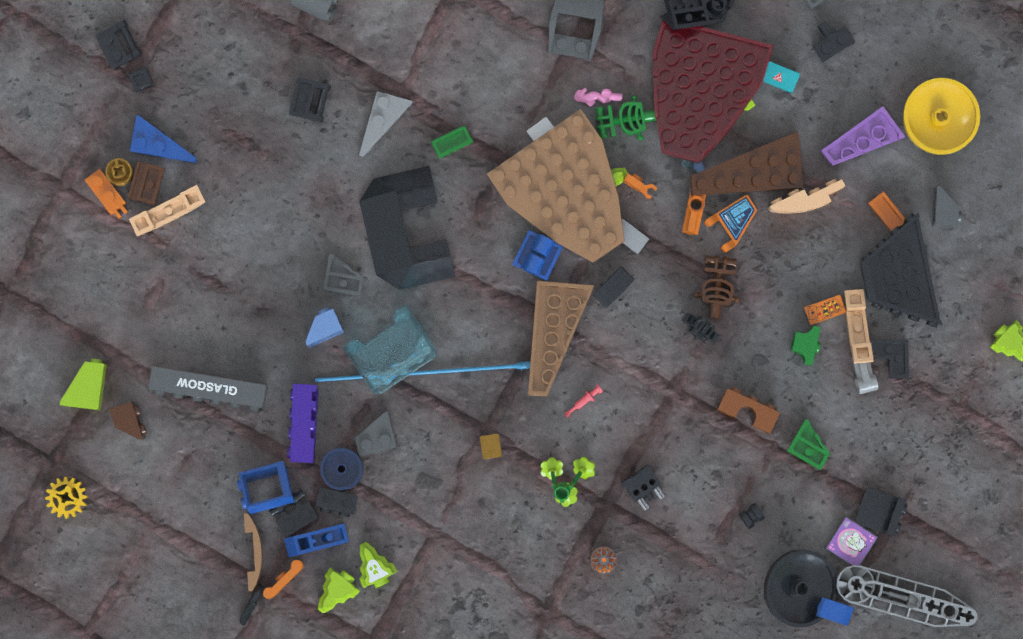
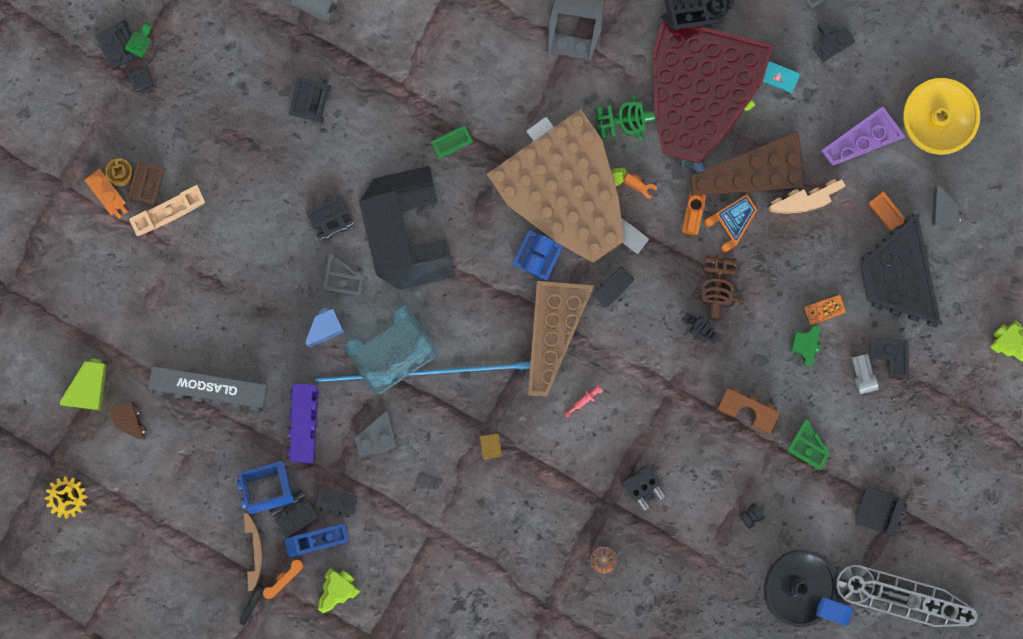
(139, 42): none -> green plate
(152, 142): blue wing -> none
(326, 213): none -> black plate
(353, 469): dark blue wheel -> none
(375, 567): lime rock -> none
(384, 114): light grey wing -> none
(566, 492): lime plant -> none
(590, 98): bright pink animal -> none
(851, 542): tile -> none
(857, 326): light nougat slope -> none

